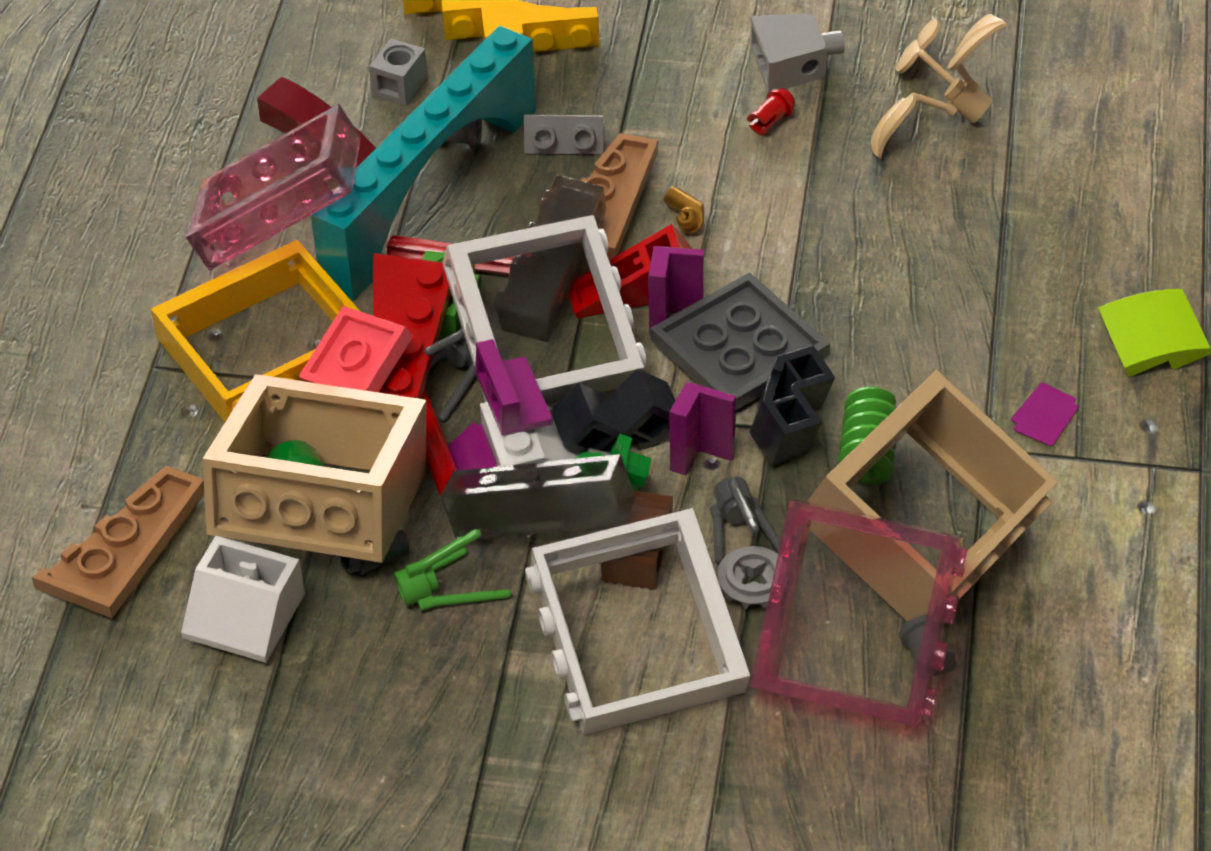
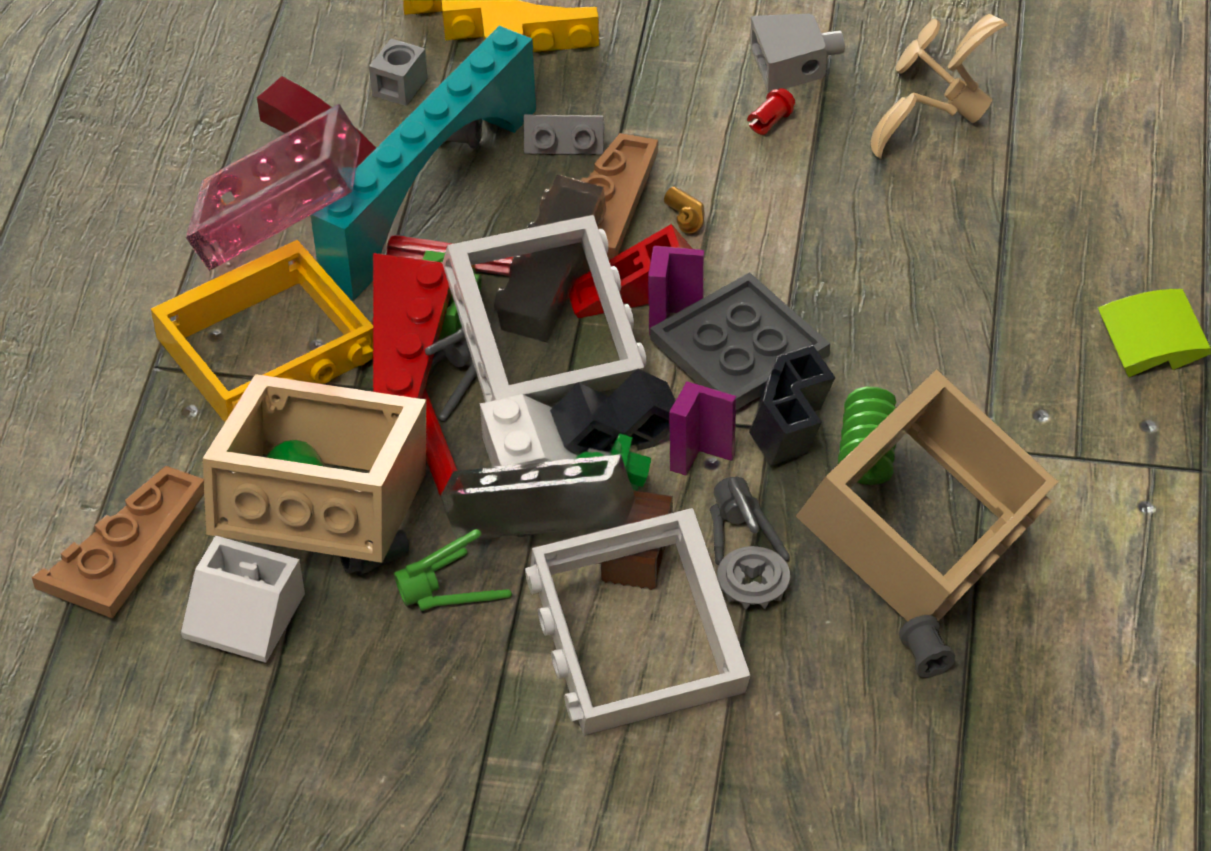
(357, 352): coral plate -> none
(472, 449): magenta sticker -> none
(510, 390): magenta panel -> none
(782, 598): clear pink window -> none
(1045, 414): magenta sticker -> none

